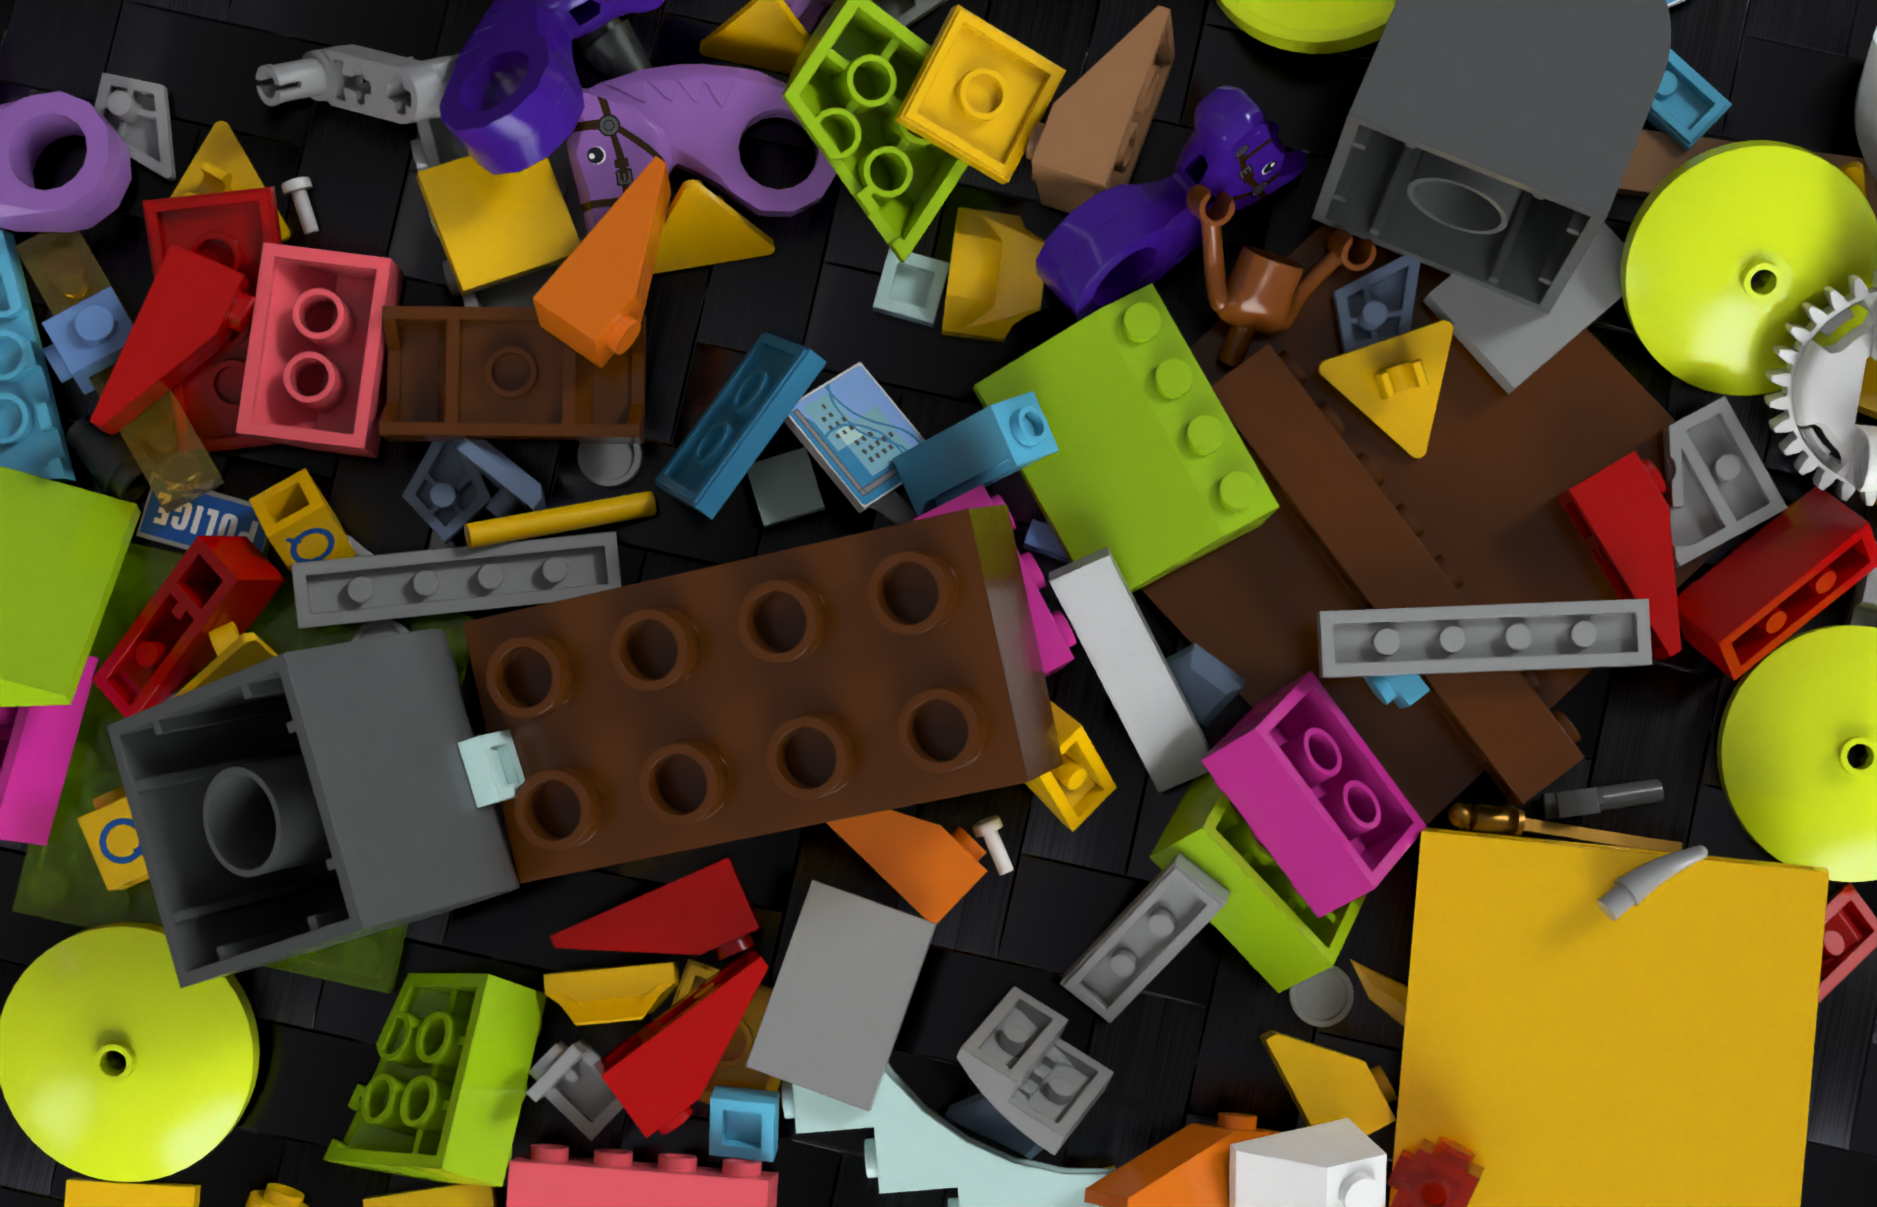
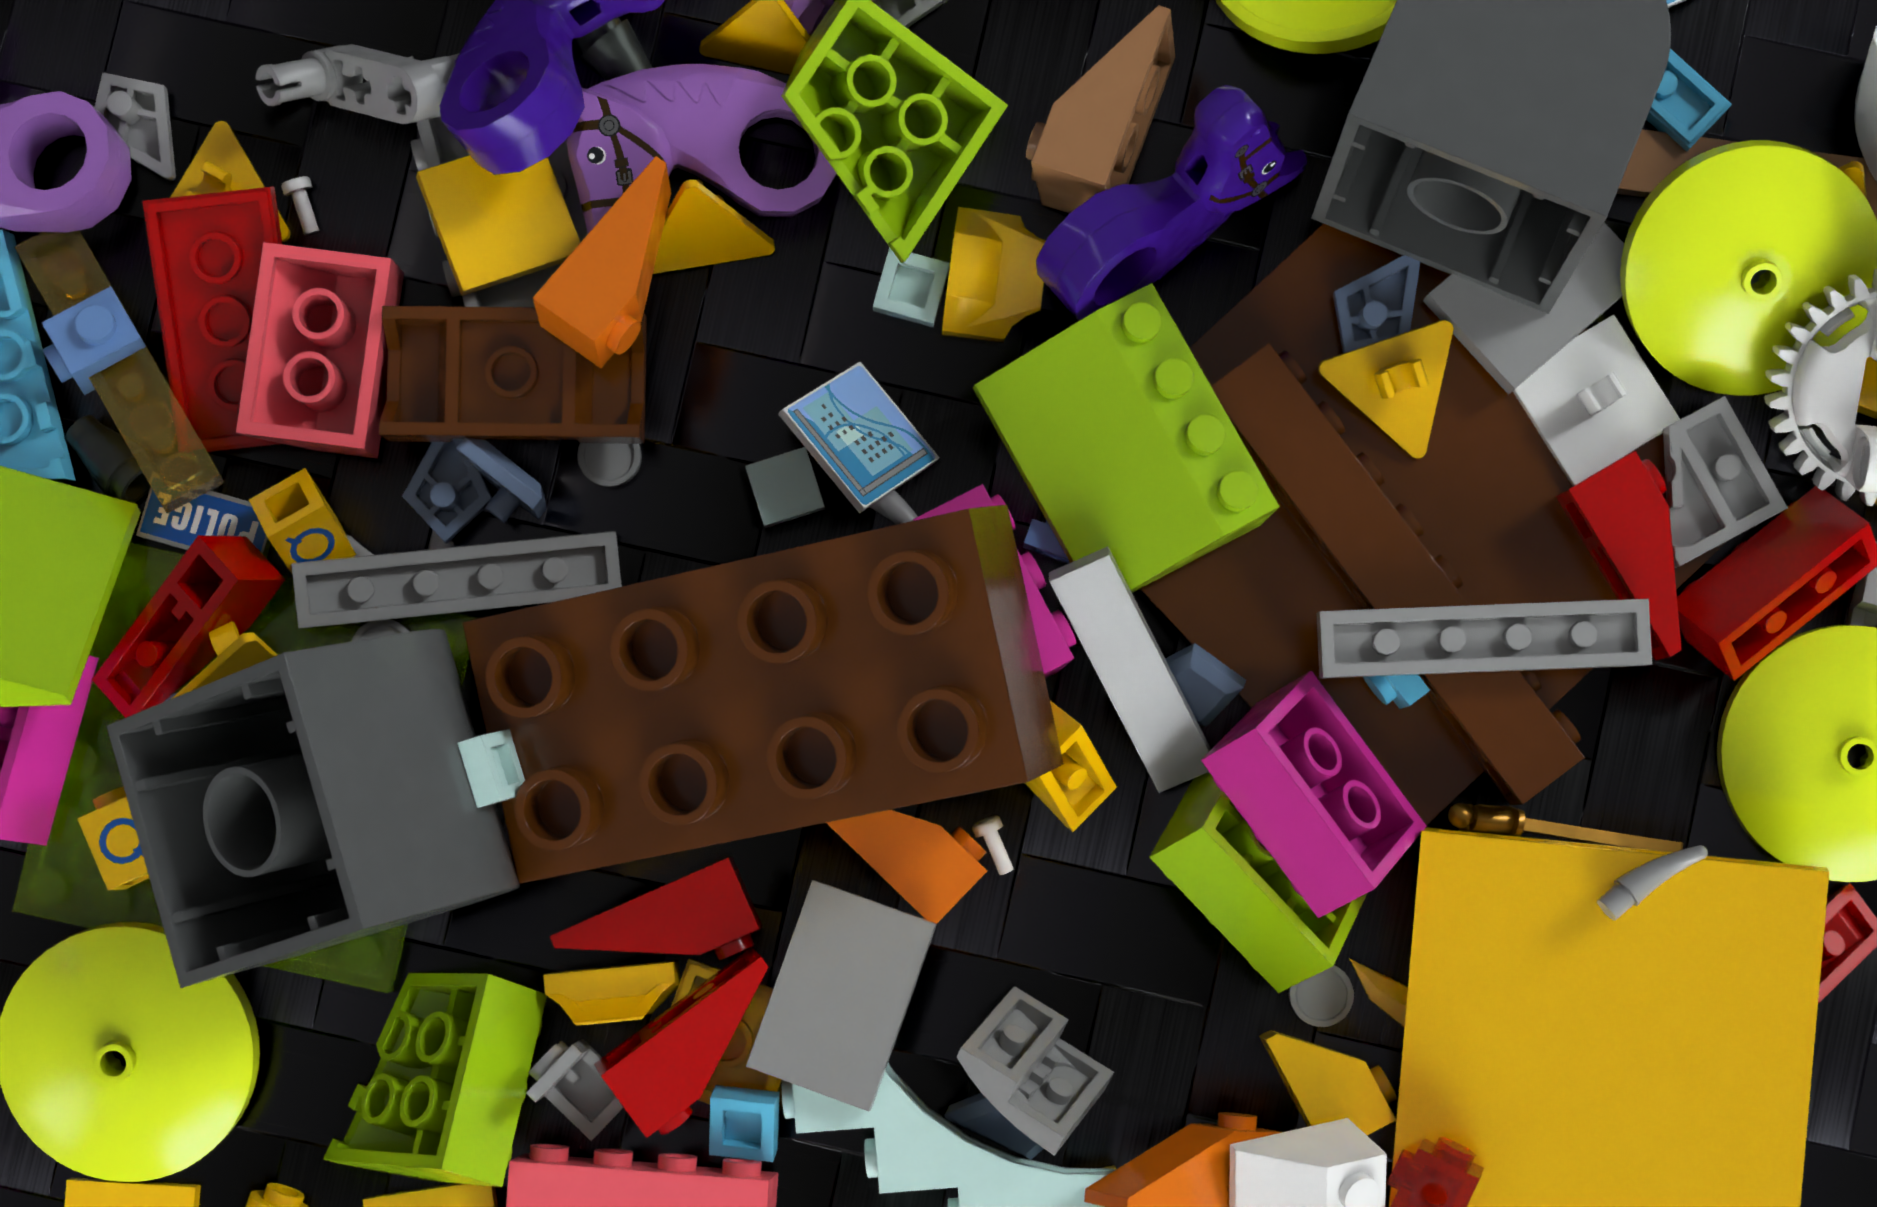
(176, 331): red slope -> none
(559, 519): yellow bar -> none
(739, 423): dark azure tile -> none
(976, 452): medium azure window -> none
(979, 94): yellow tile -> none
(1145, 937): light grey tile -> none
(1263, 286): dark orange piece -> none
(1595, 401): none -> white piece
(1602, 799): dark grey bar -> none

